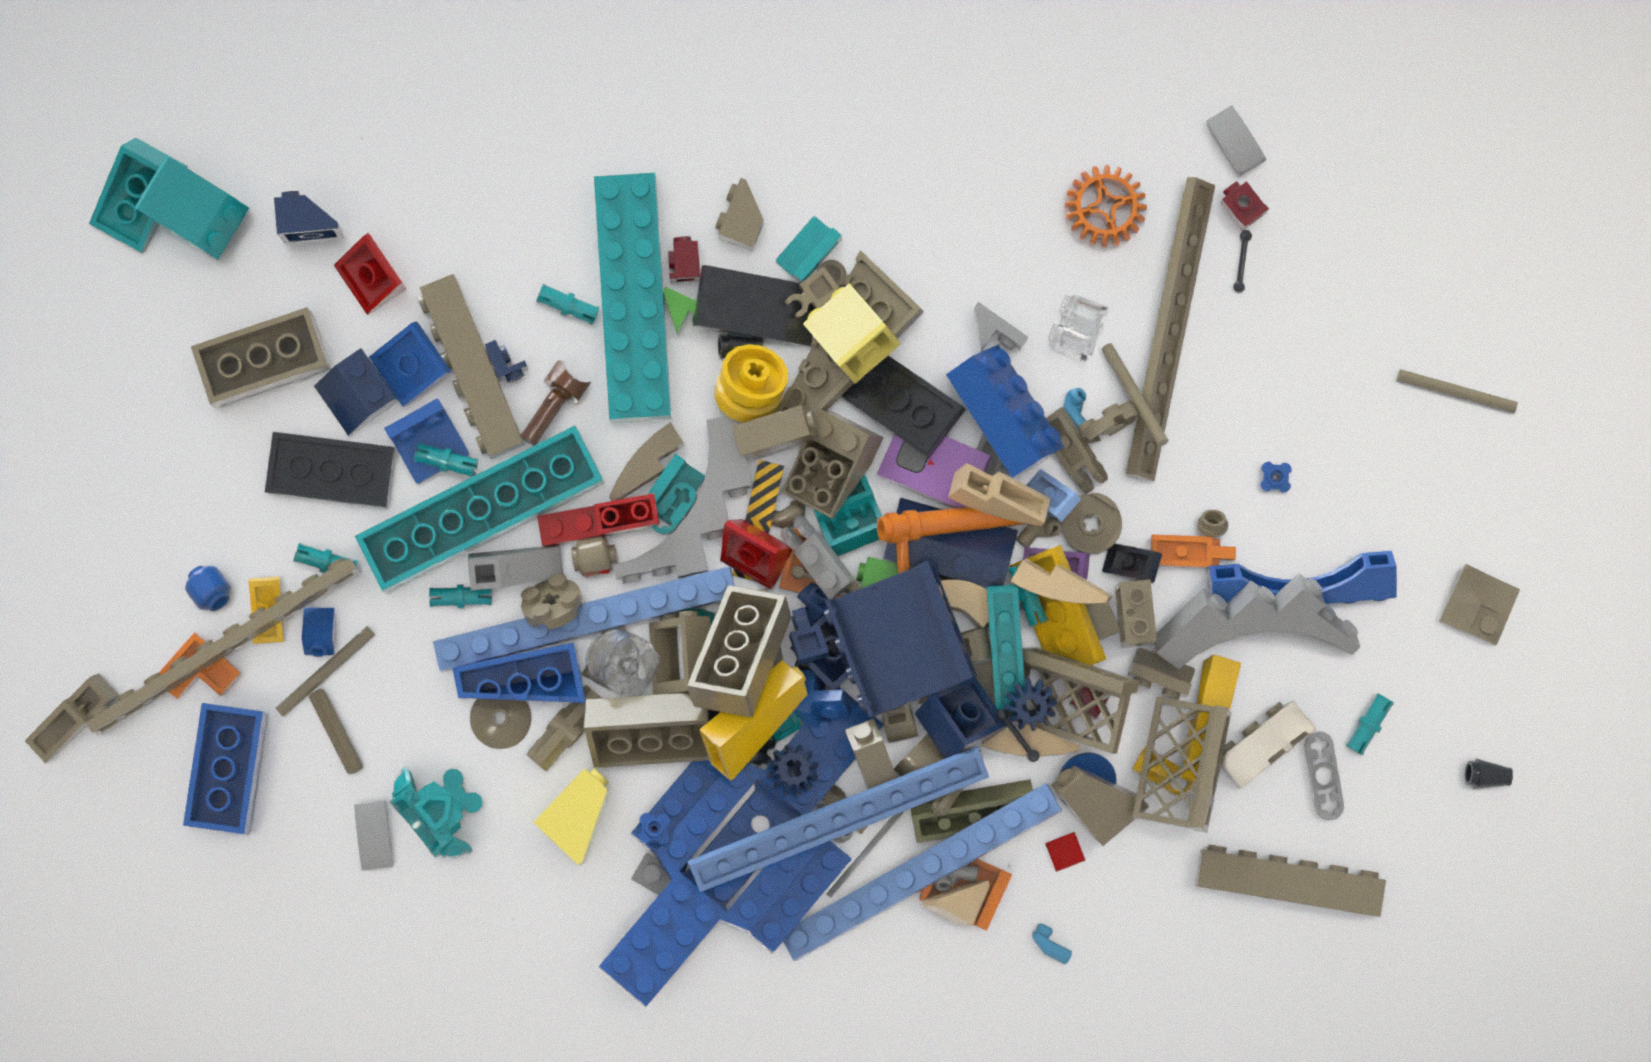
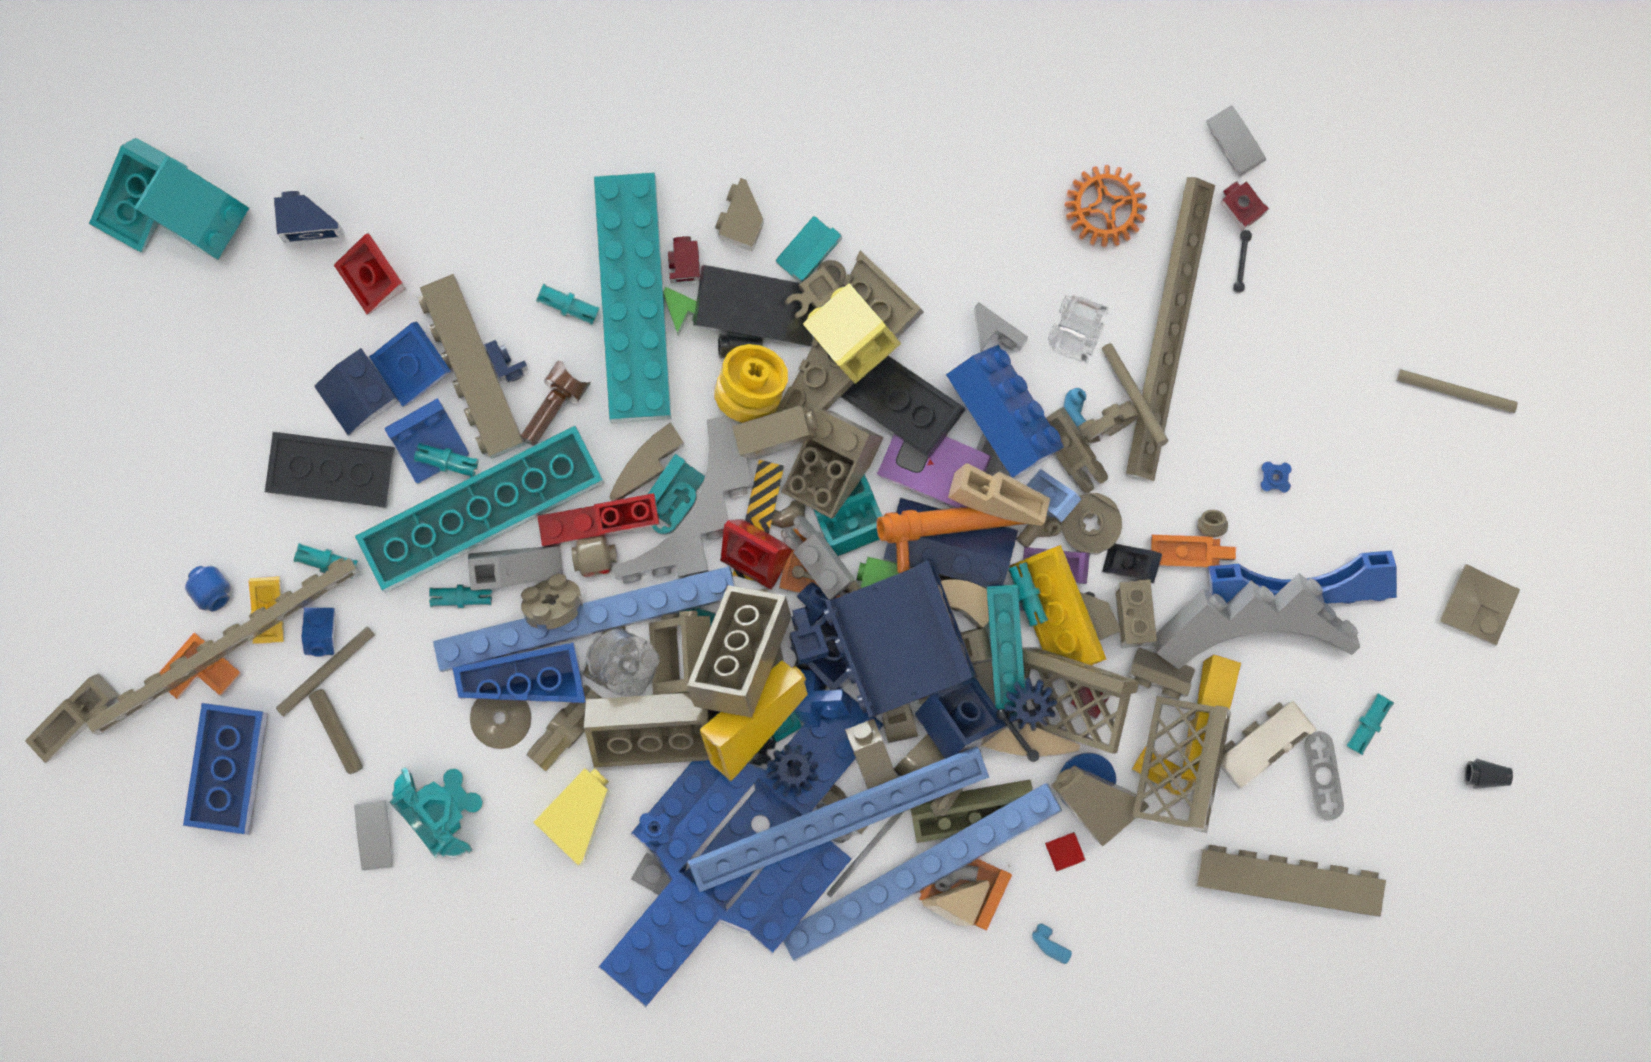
(260, 357): dark tan brick -> none
(1059, 584): tan slope -> none

